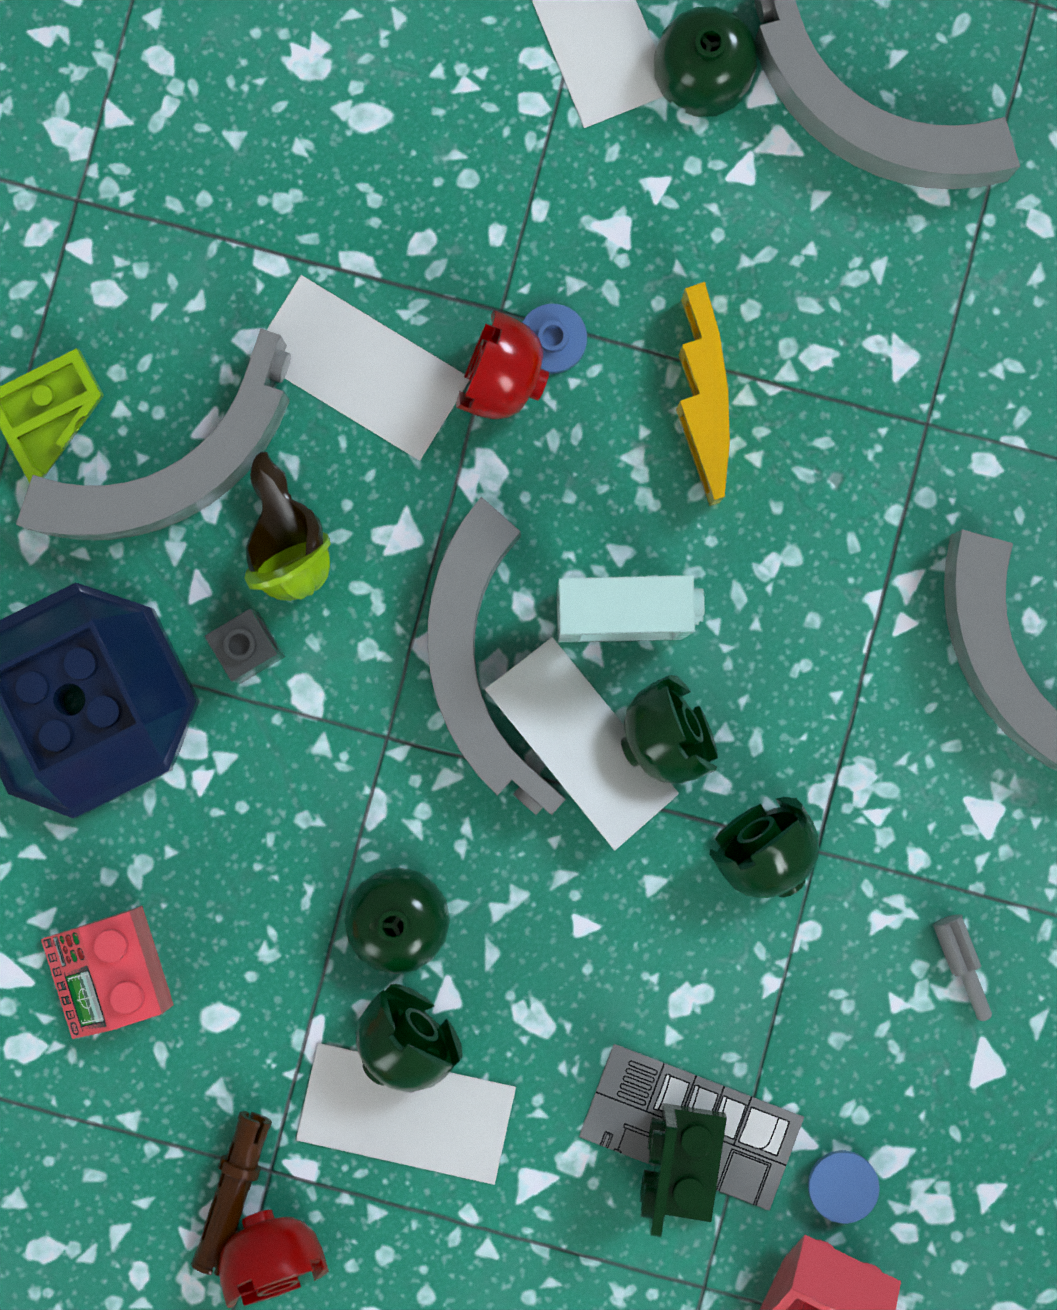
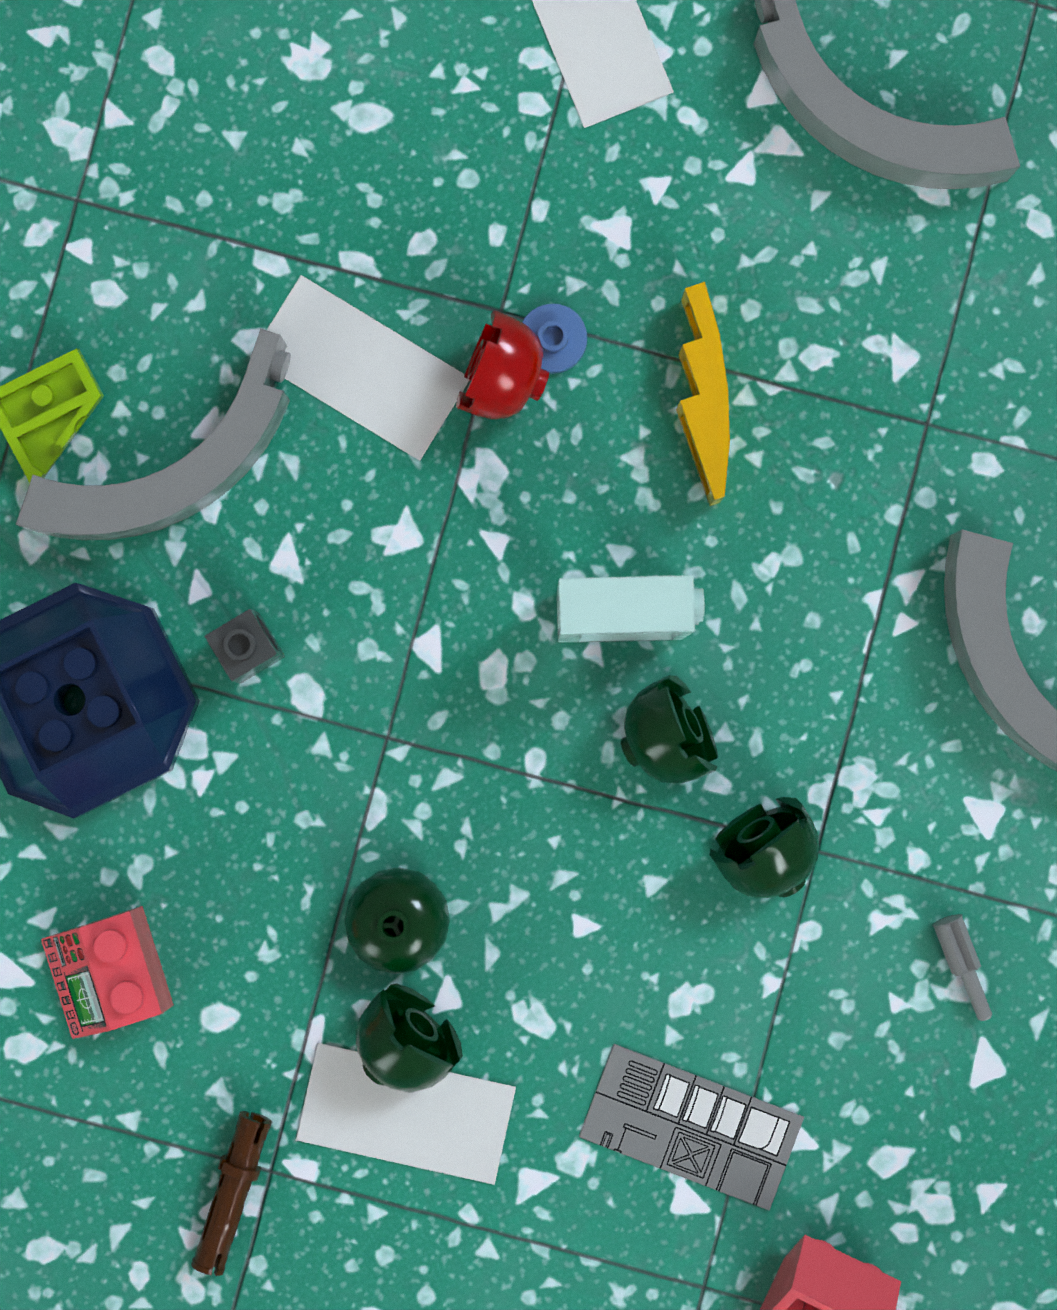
(268, 1258): red cylinder -> none
(287, 545): piece -> none
(452, 622): light grey arch -> none
(579, 742): white sticker -> none
(686, 1165): dark green bracket -> none
(705, 61): dark green cylinder -> none
(843, 1186): medium blue piece -> none

